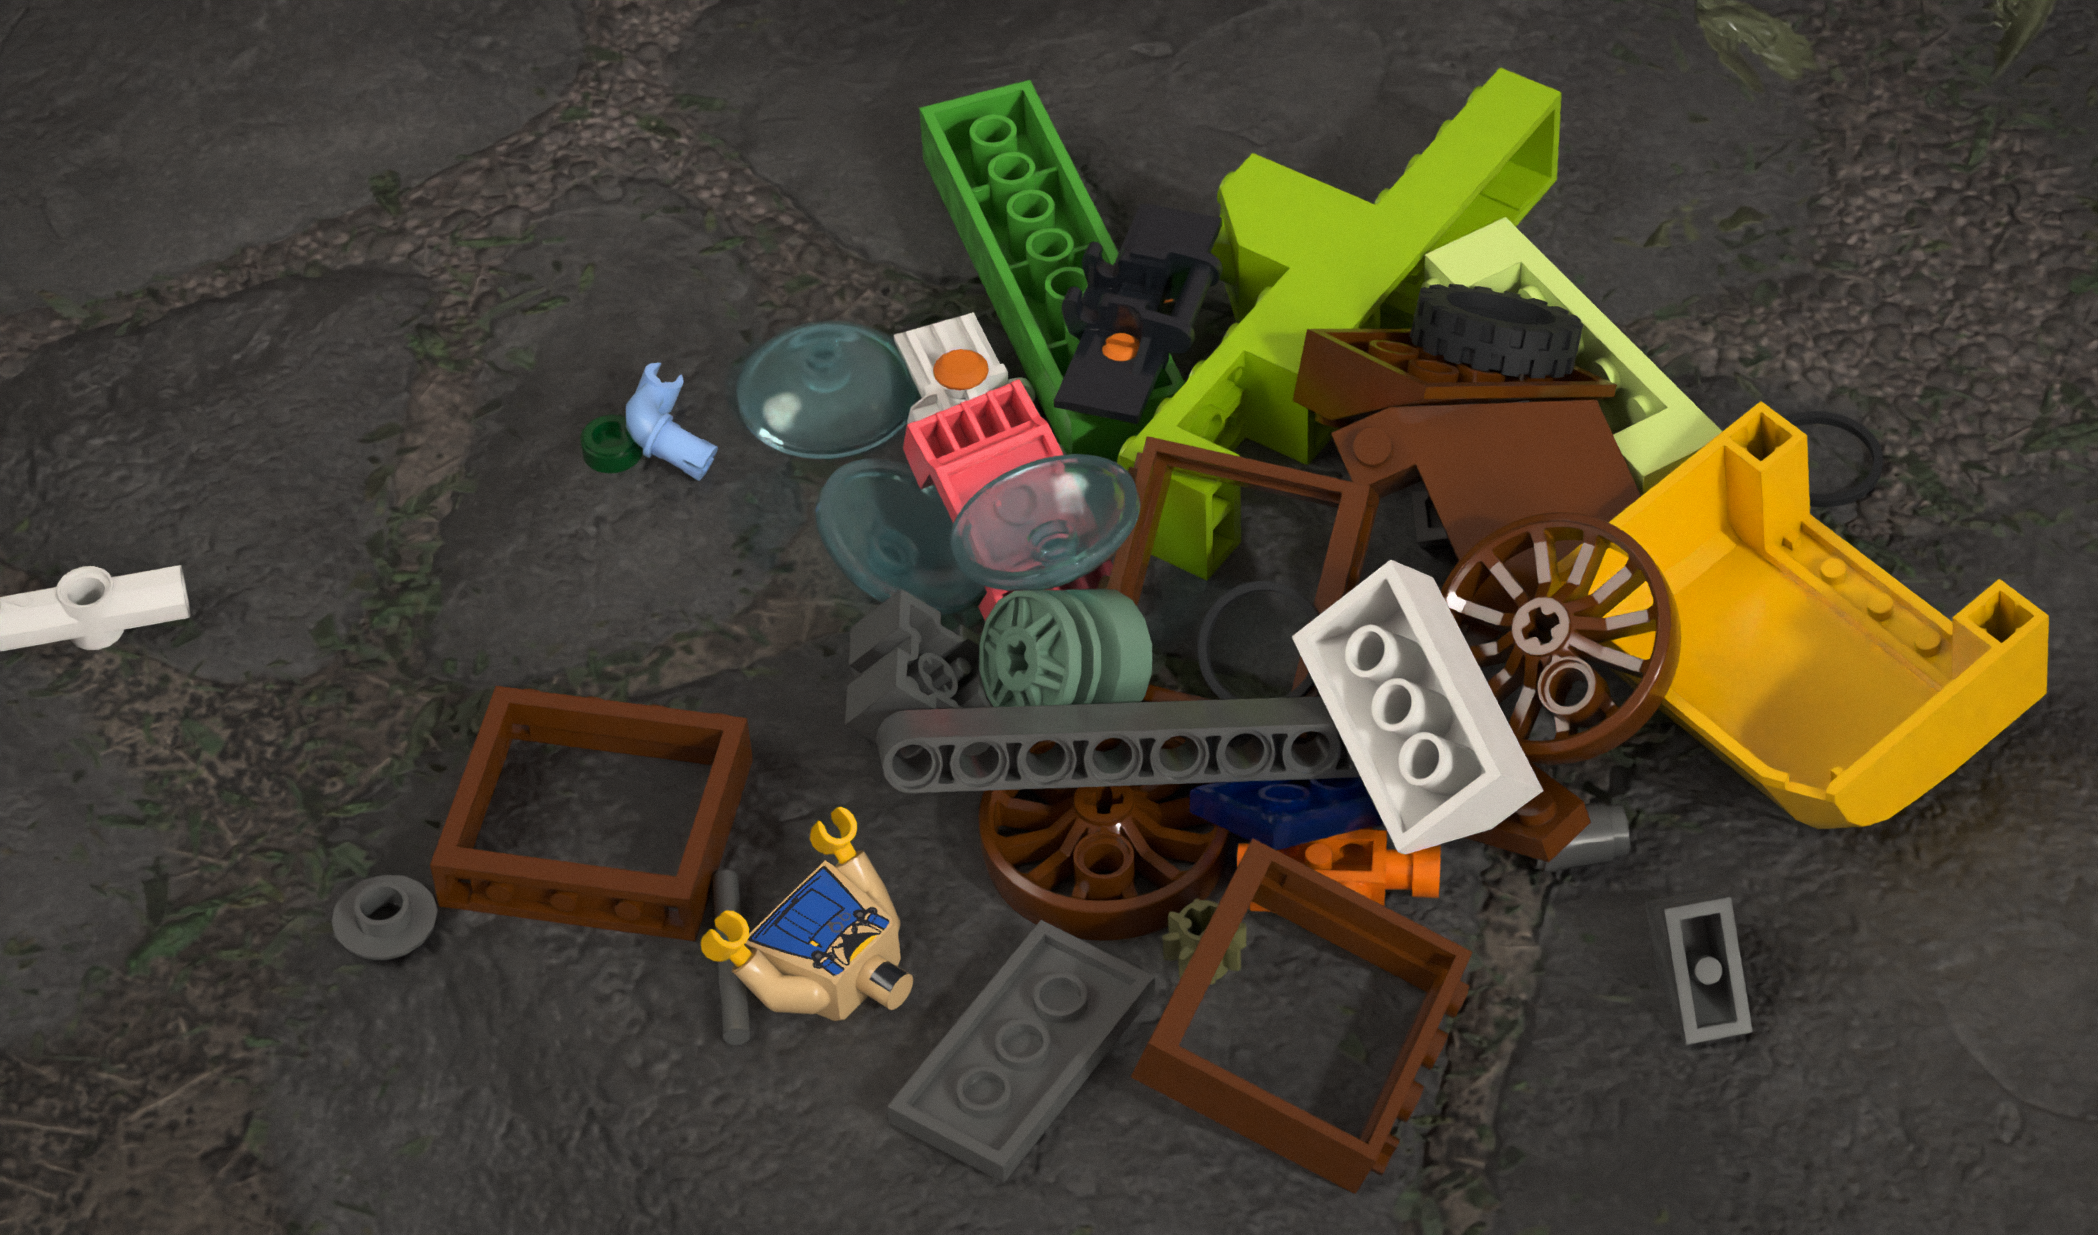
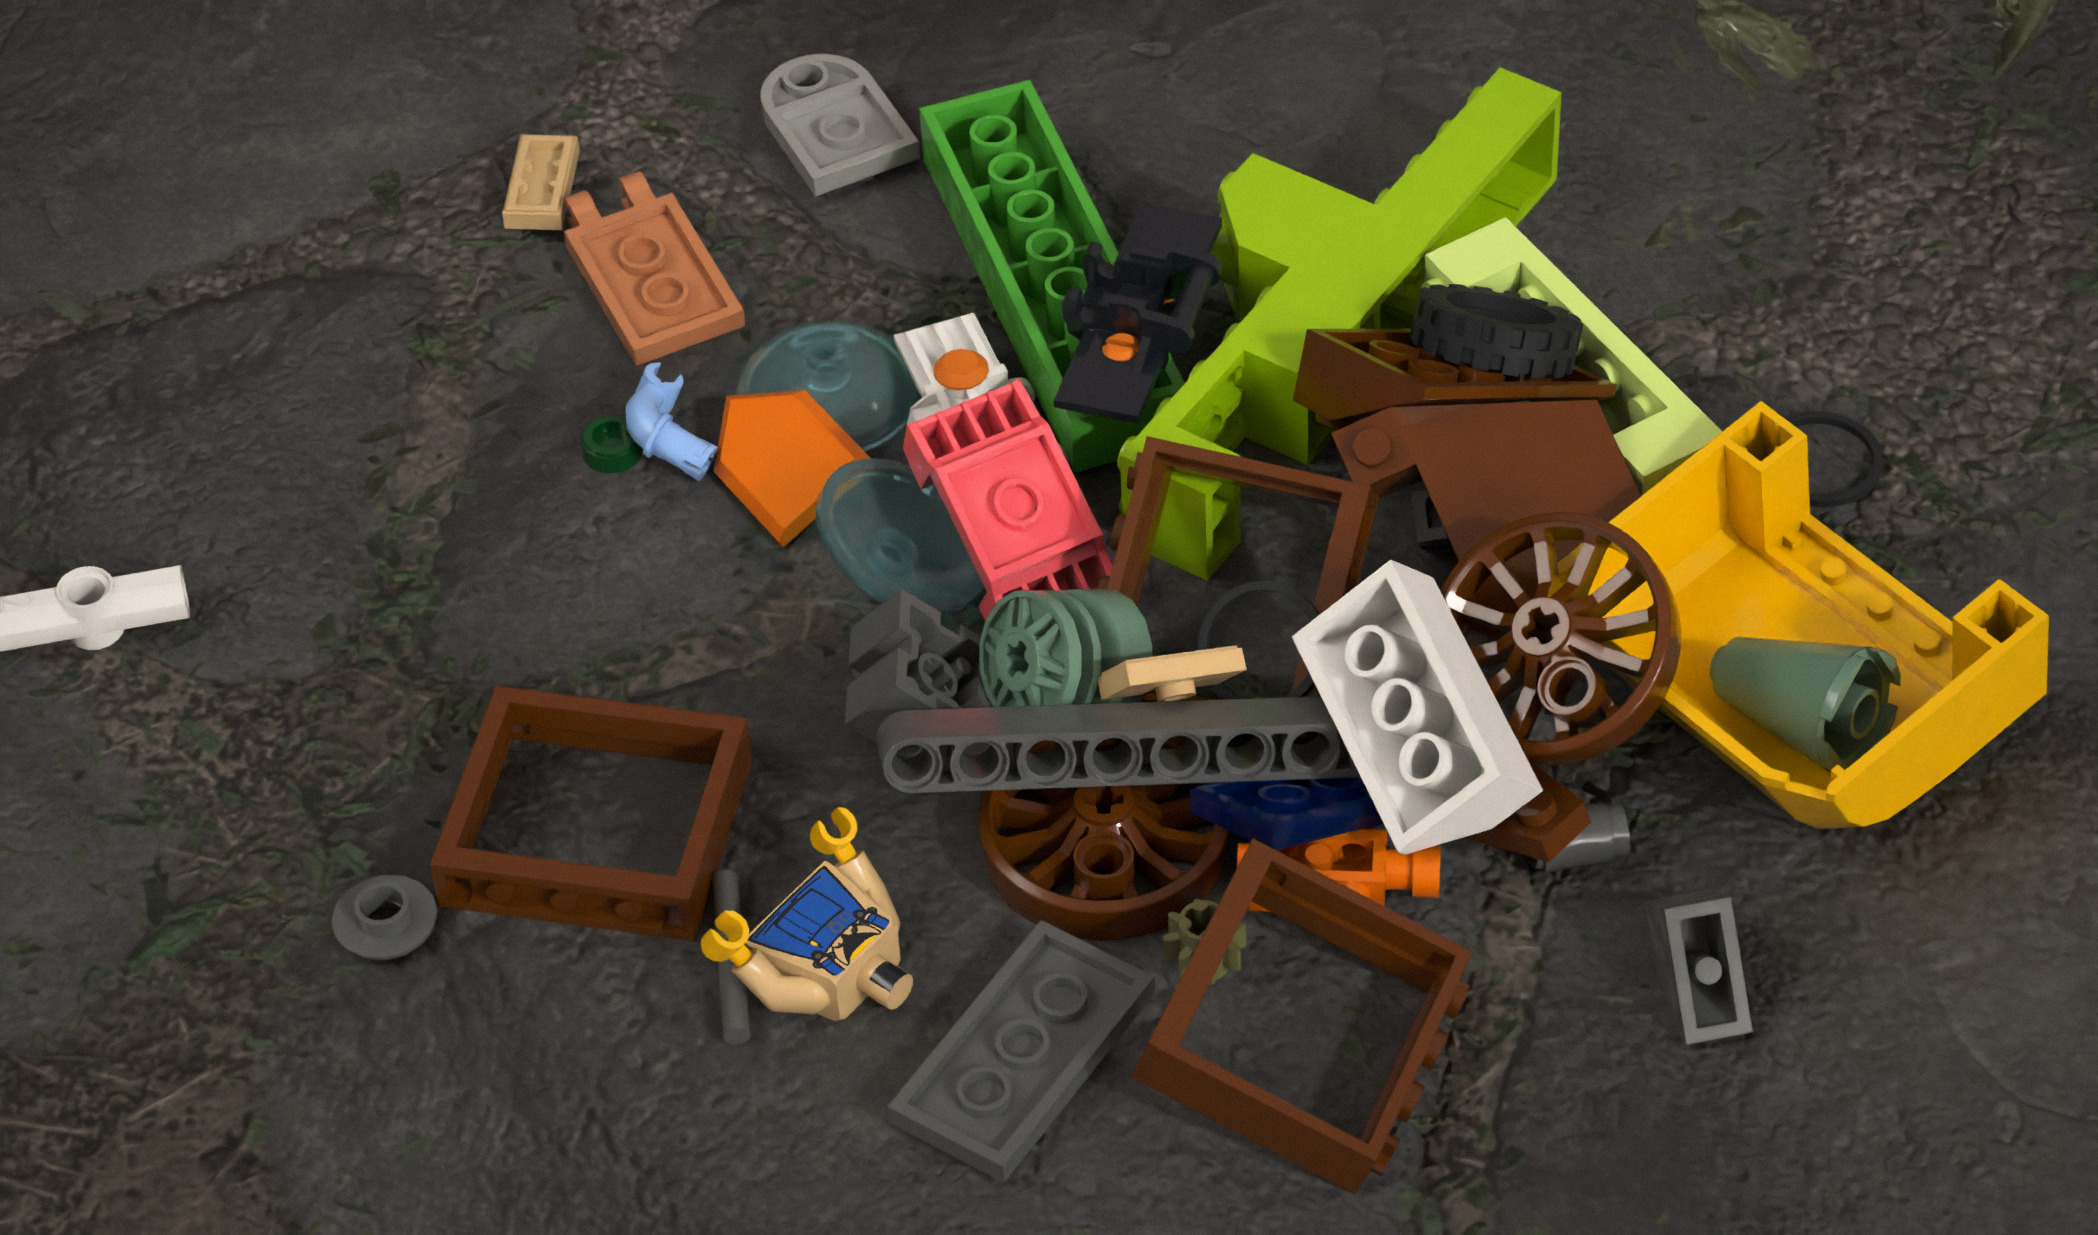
(540, 181): none -> tan plate
(650, 272): none -> nougat tile
(779, 455): none -> orange tile
(837, 127): none -> light grey plate
(1045, 523): clear light blue dish -> none
(1171, 675): none -> tan plate
(1810, 694): none -> sand green cone

